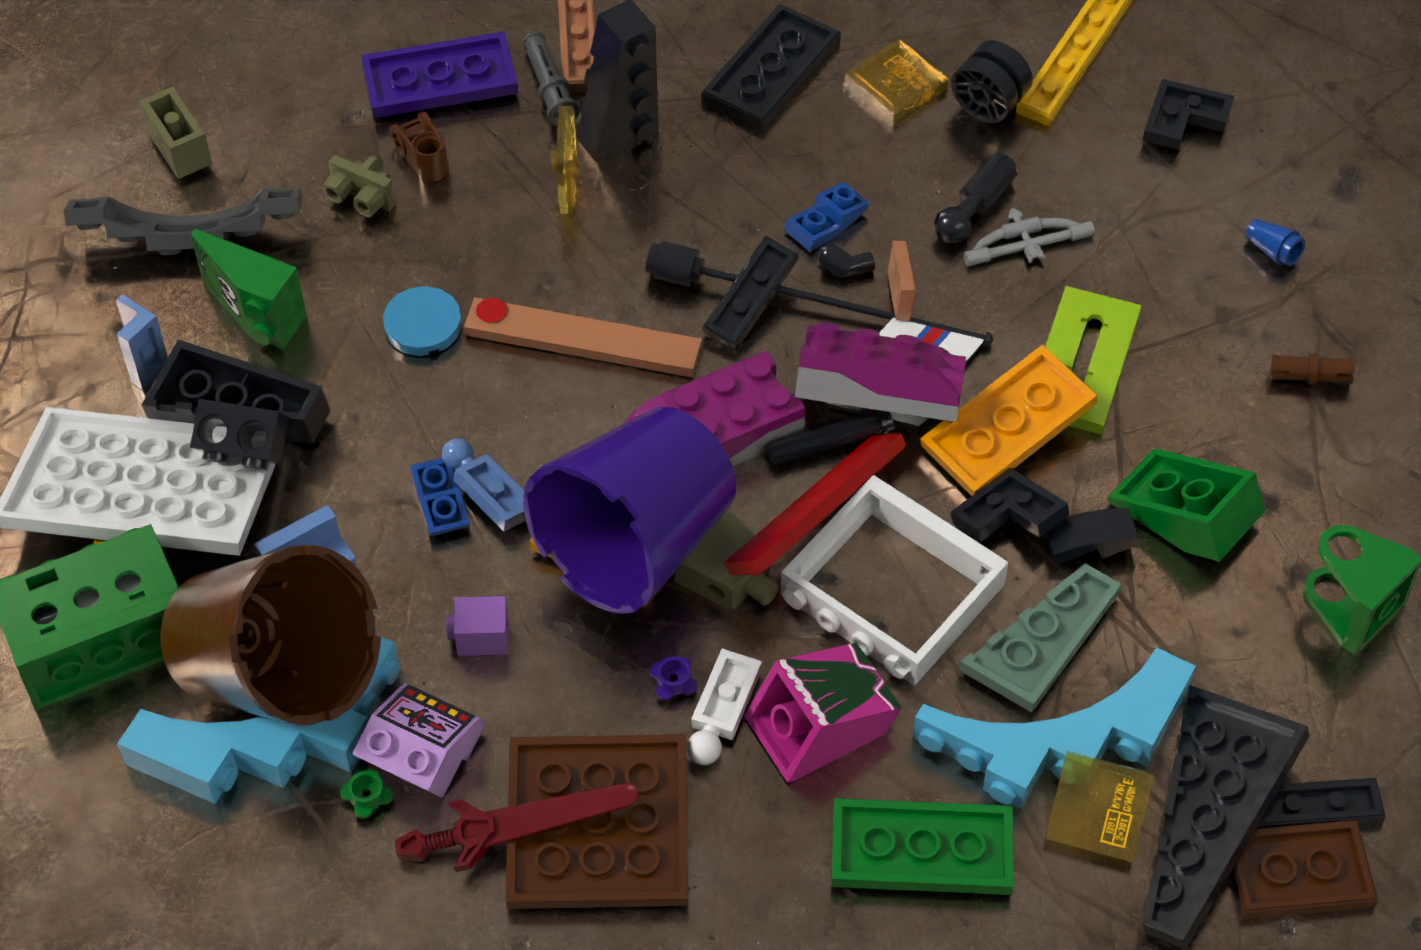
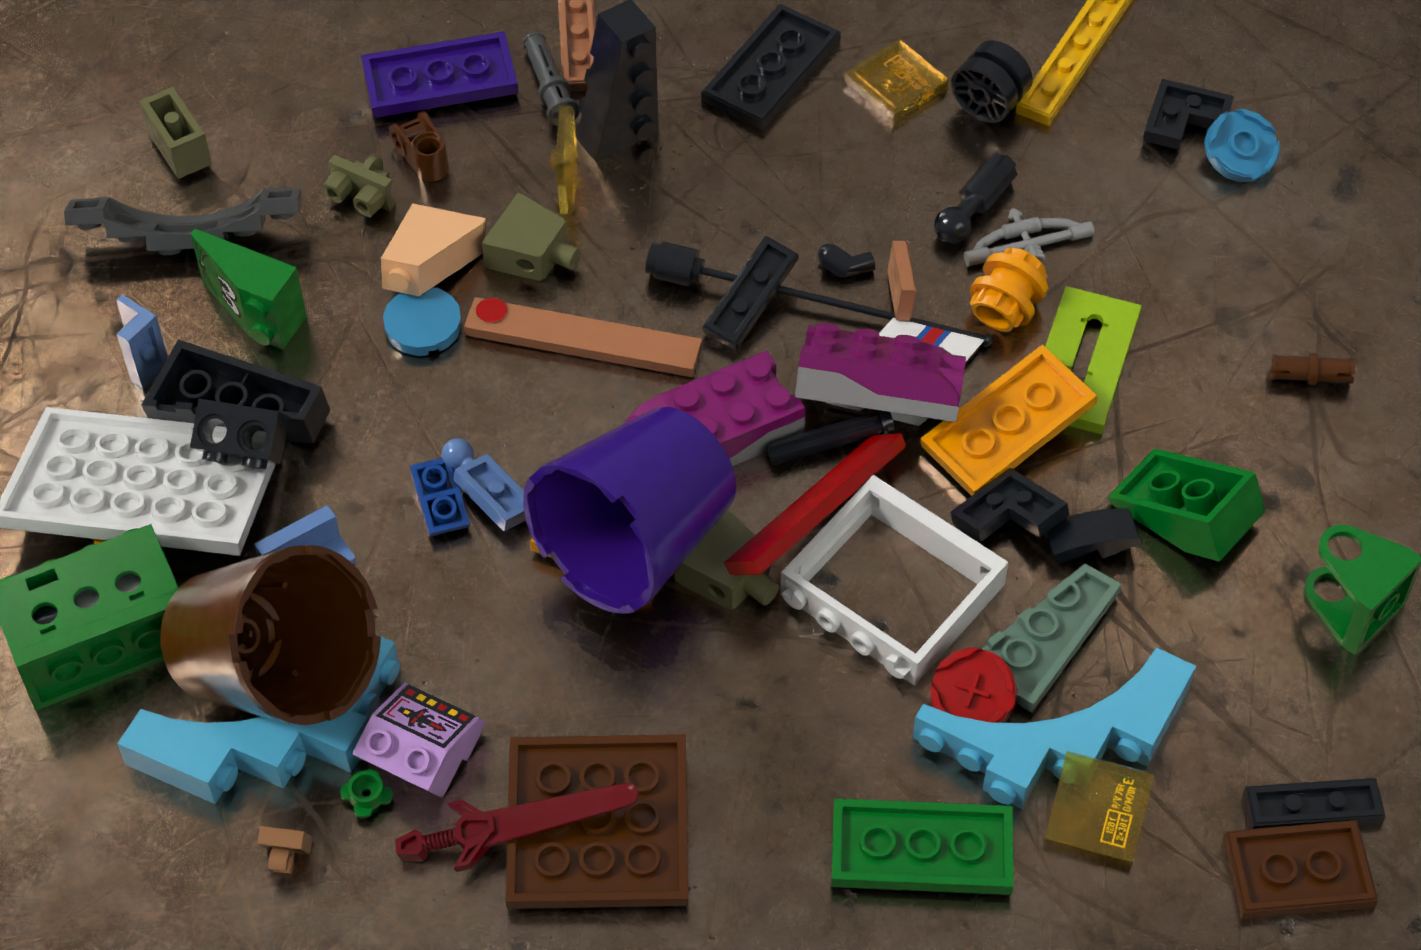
(283, 846): none -> medium nougat tile
(430, 248): none -> light nougat slope
(479, 626): medium lavender brick -> none
(528, 241): none -> olive torso
(673, 667): dark purple plate -> none
(722, 704): white plate -> none
(820, 709): dark pink slope -> none
(830, 215): blue slope -> none
(974, 686): none -> red tile
(1008, 289): none -> light orange piece
(1217, 795): black wing -> none
(1242, 145): none -> dark azure tile
(1277, 242): blue cone -> none

